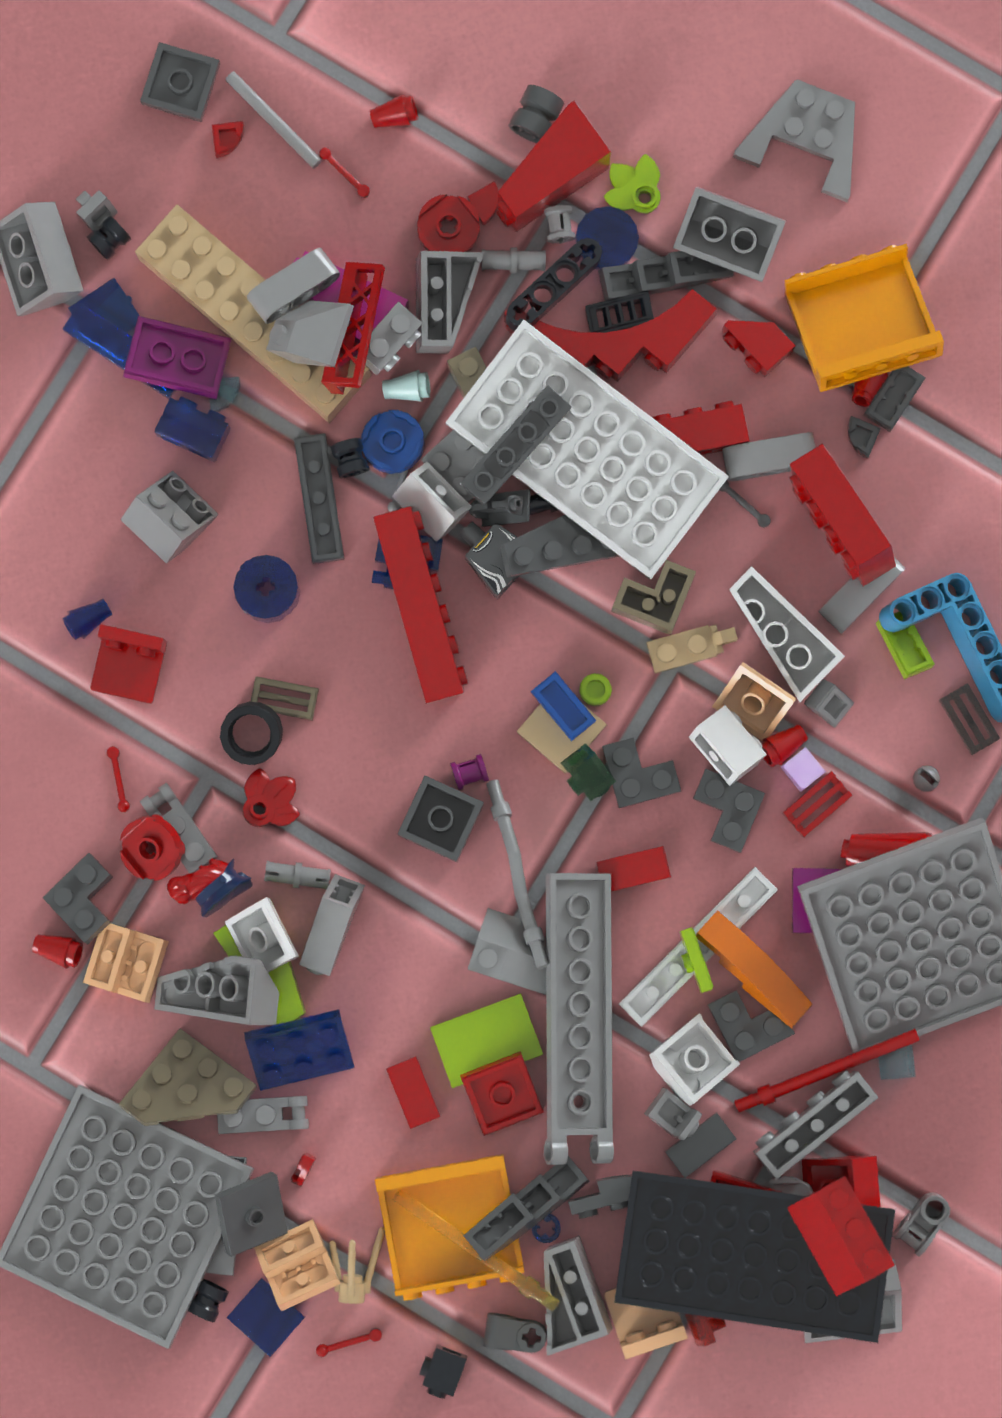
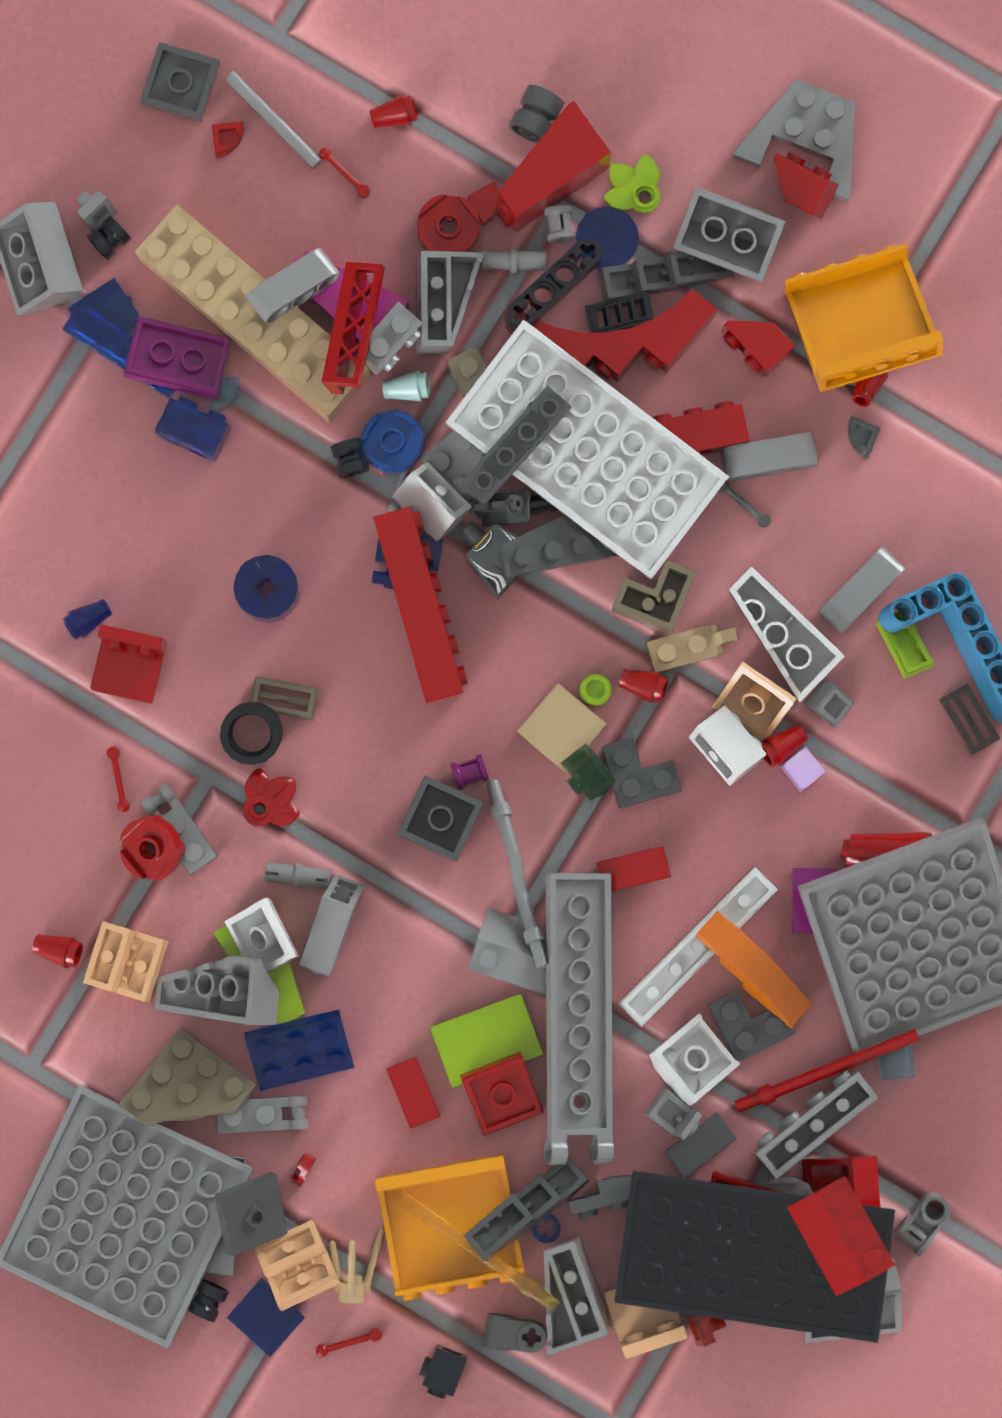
(72, 898): dark grey plate -> none
(168, 516): light grey slope -> none
(210, 886): piece -> none
(311, 333): light grey slope -> none
(319, 498): dark grey tile -> none
(563, 706): blue tile -> none
(644, 684): none -> red cone
(694, 960): lime plate -> none
(738, 807): dark grey plate -> none
(803, 187): none -> red slope
(838, 786): red tile -> none
(842, 514): red brick -> none
(894, 397): dark grey plate -> none
(921, 783): light grey hinge -> none

